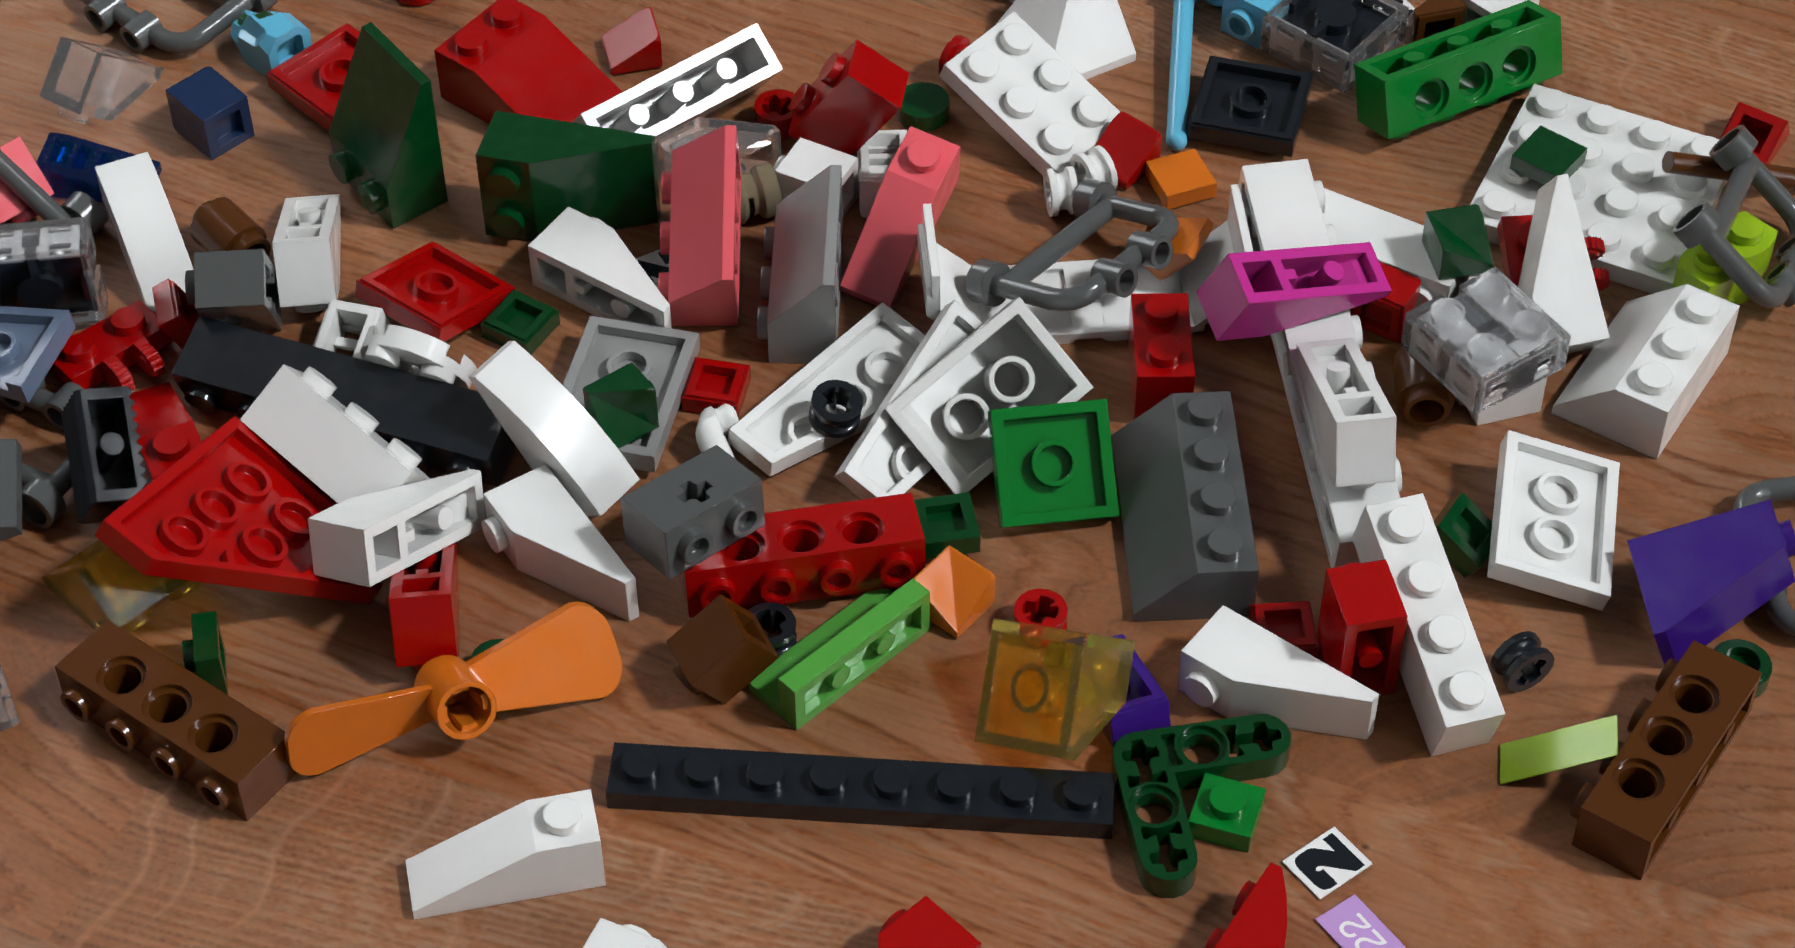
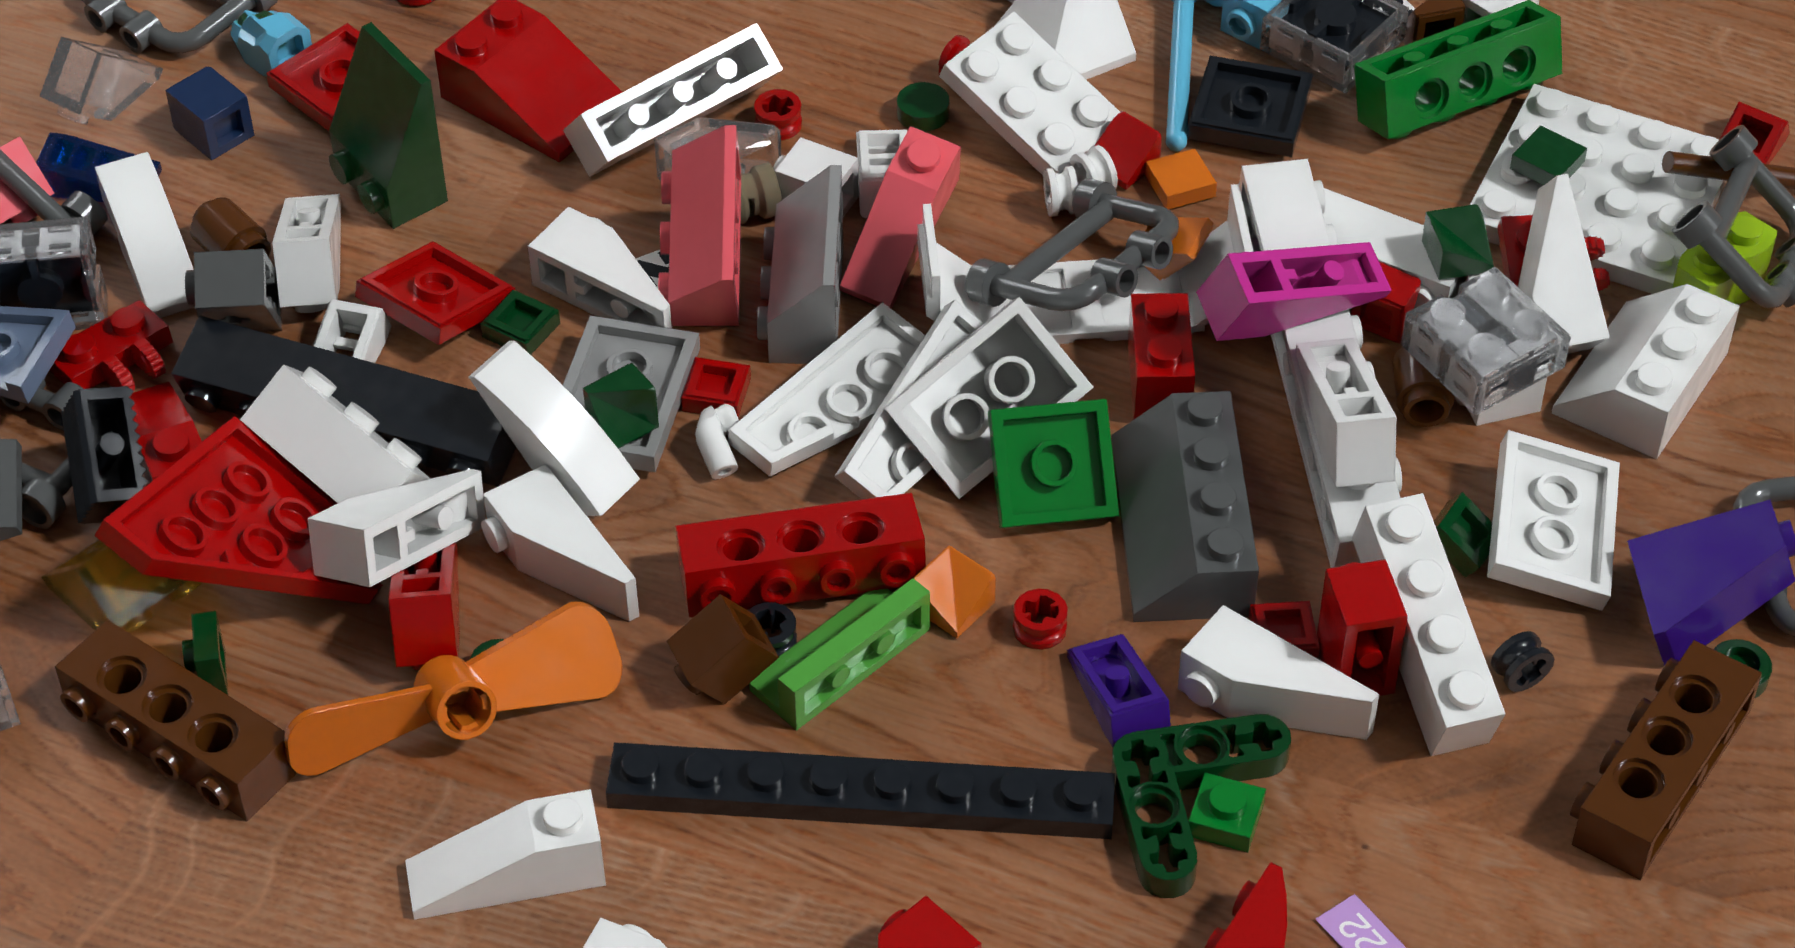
(173, 312): red tile -> none
(416, 354): white plate -> none
(544, 165): dark green slope -> none
(634, 44): slope -> none
(693, 511): dark grey brick -> none
(836, 424): black bush -> none
(848, 99): red brick -> none
(948, 522): dark green plate -> none
(1050, 688): clear yellow slope -> none
(1327, 862): sticker -> none
(1559, 749): lime sticker -> none

